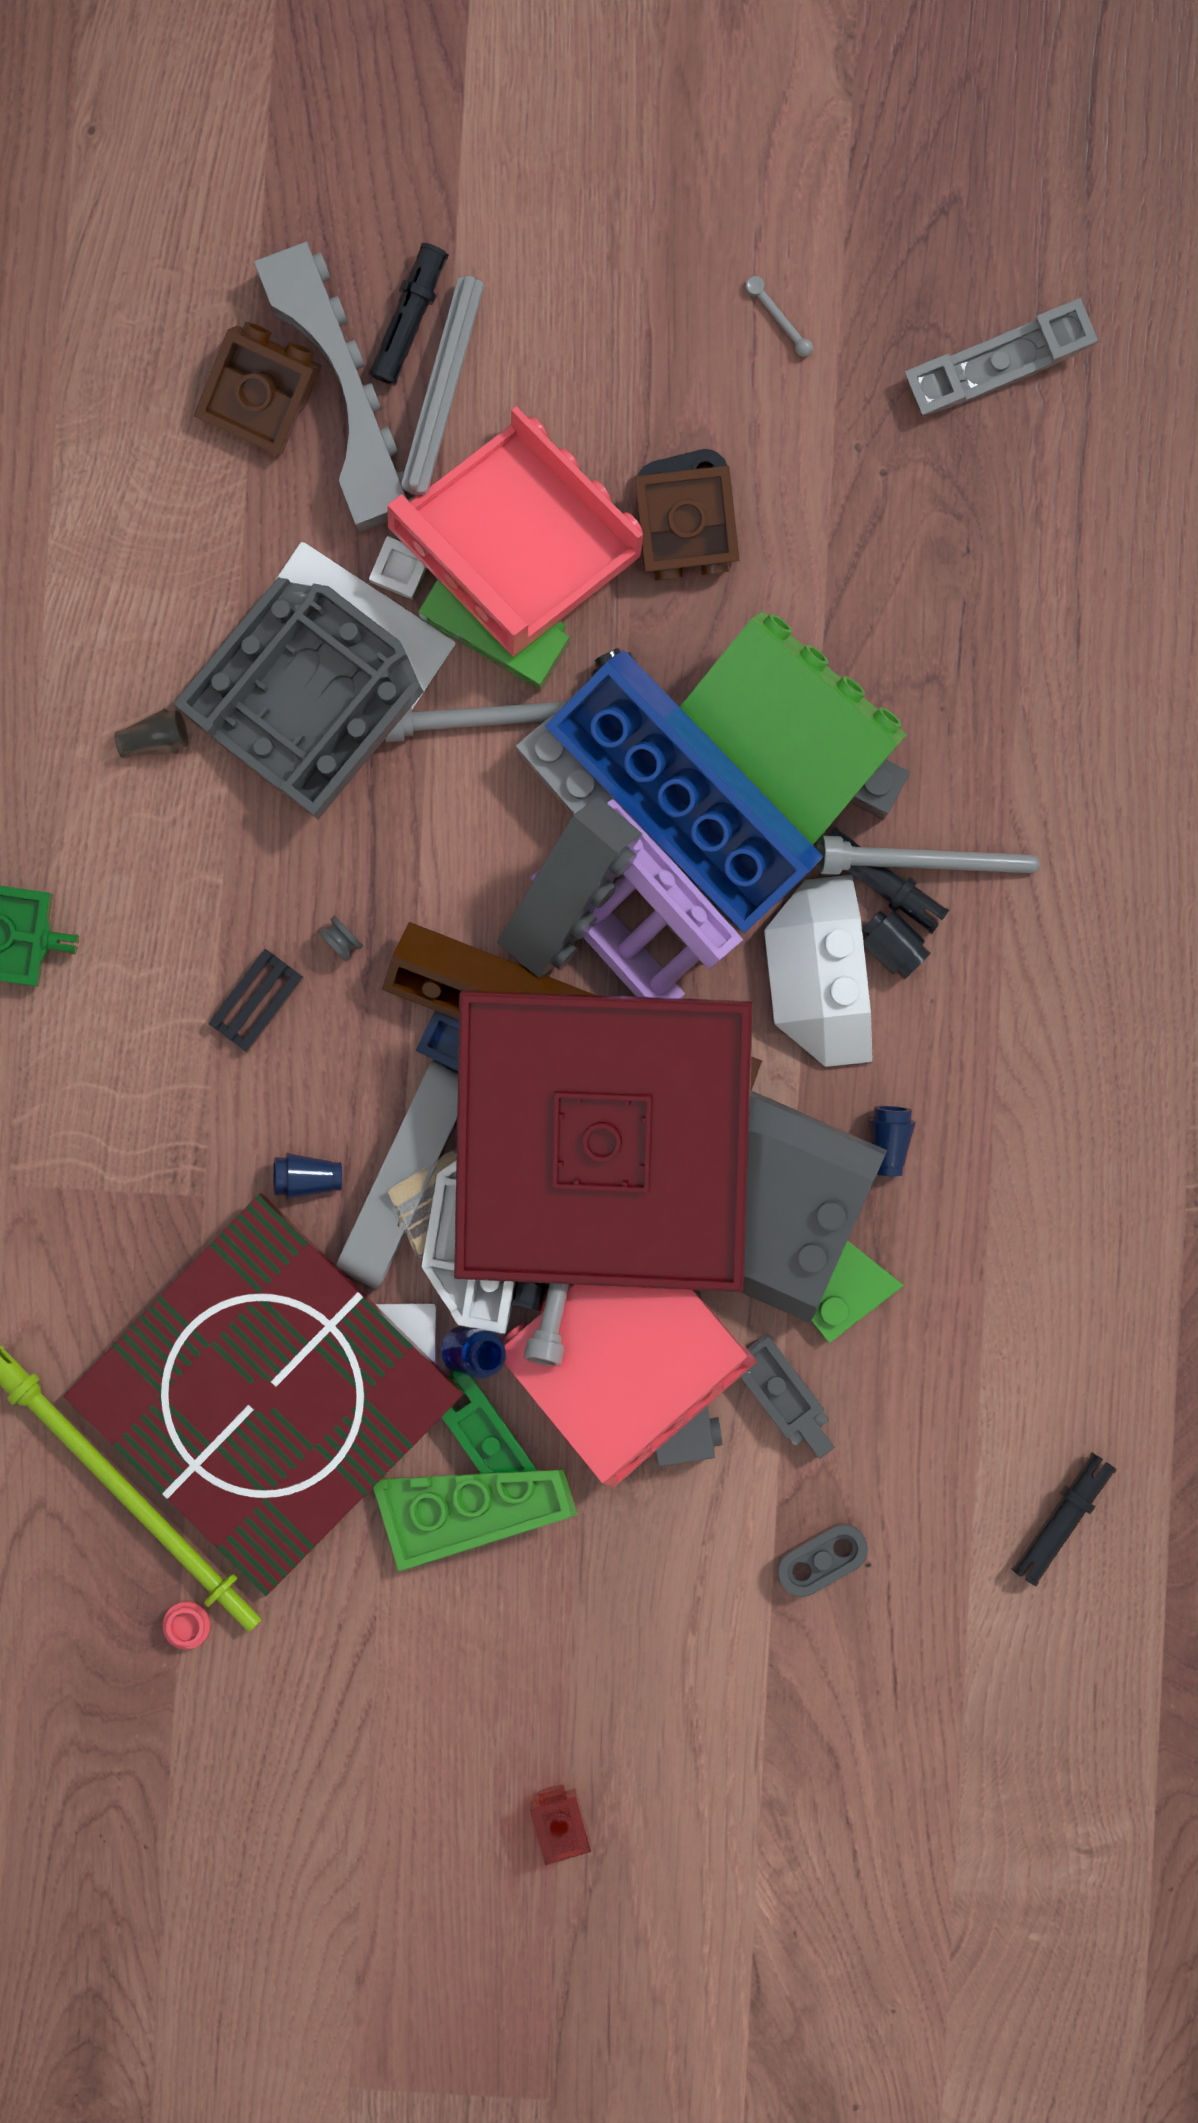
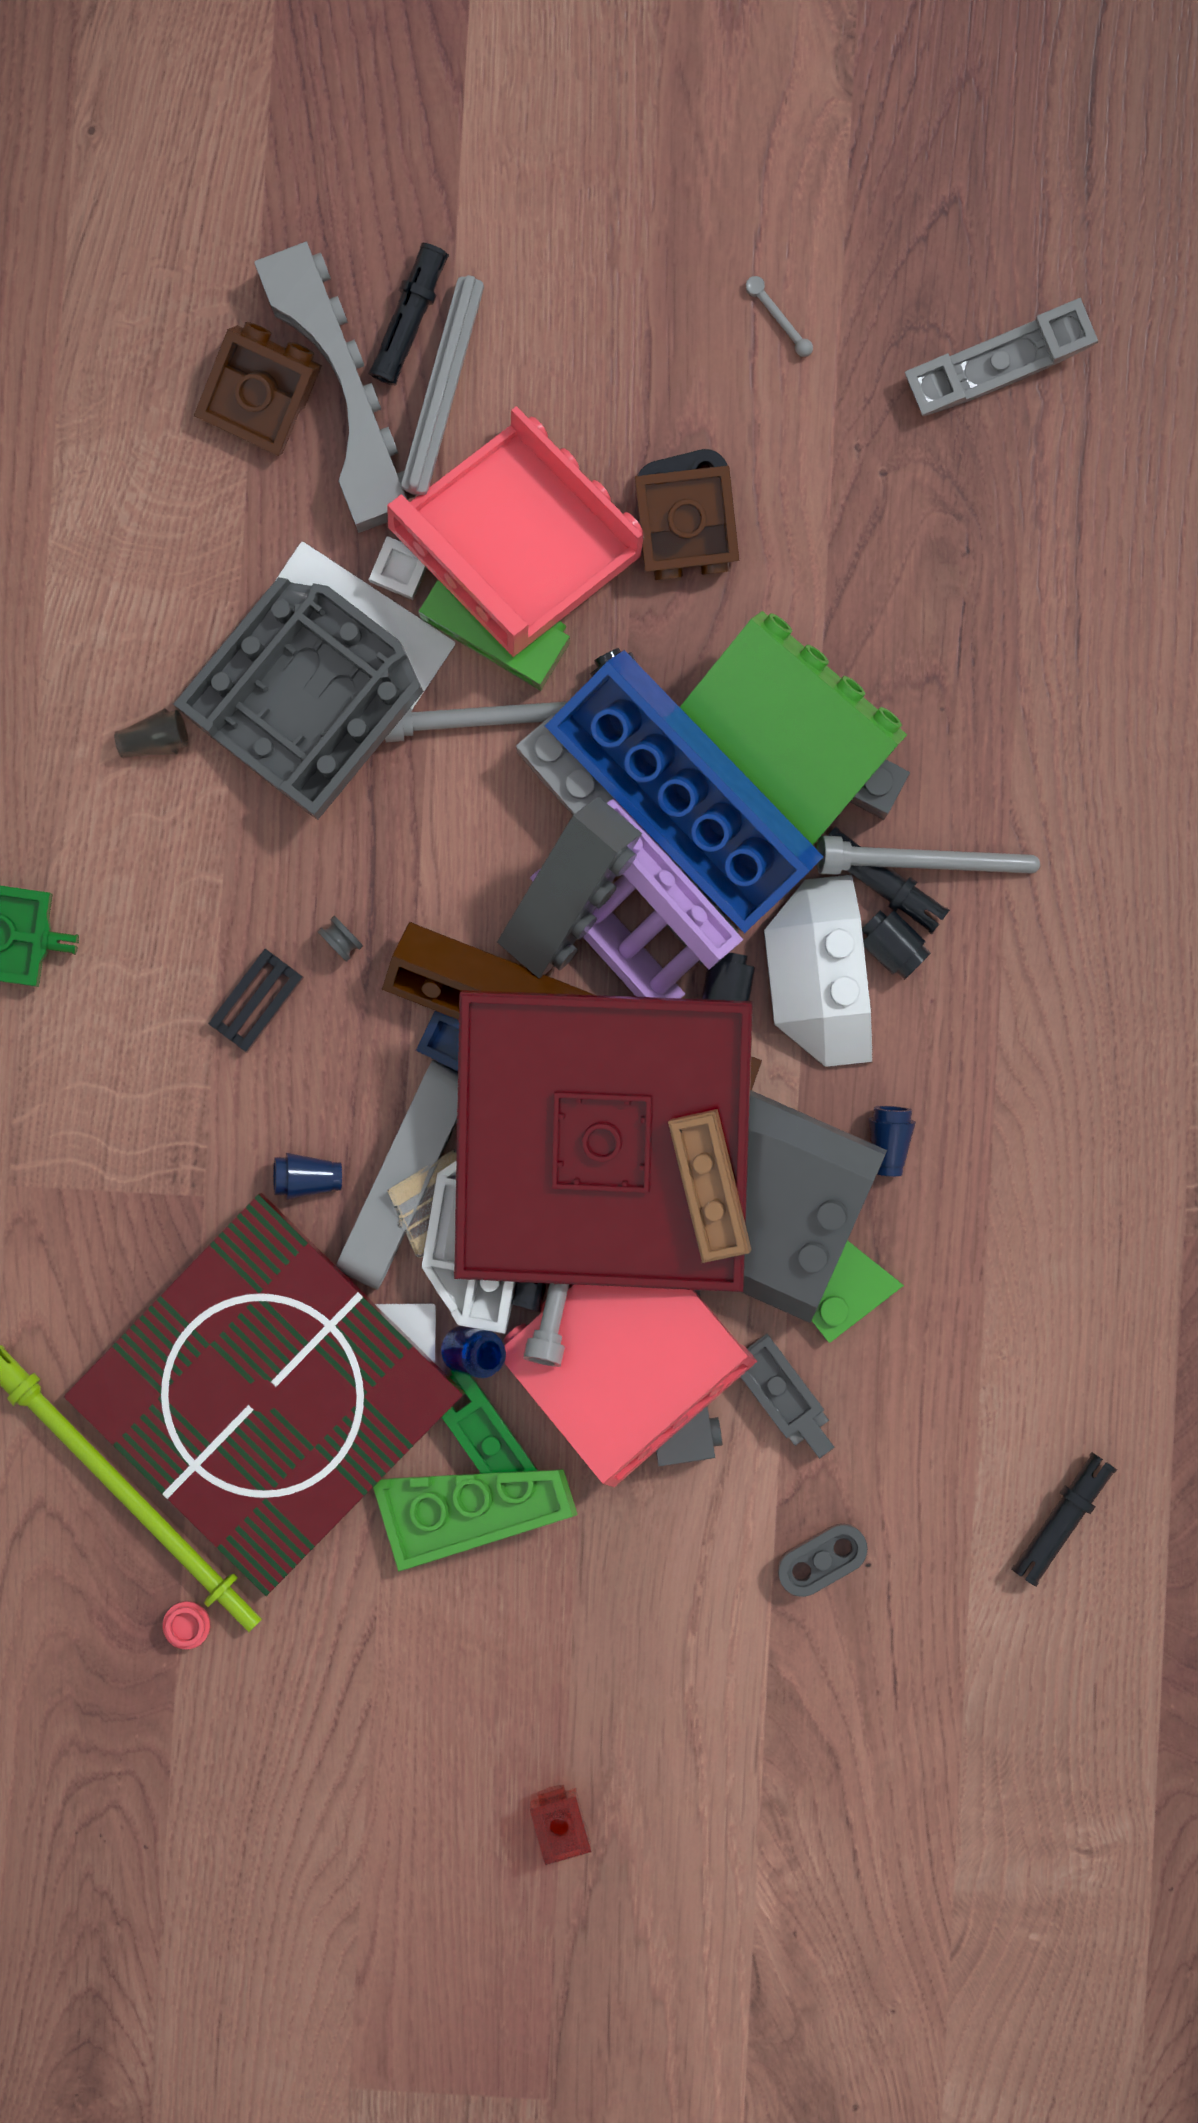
(709, 1185): none -> medium nougat tile
(729, 979): none -> black brick

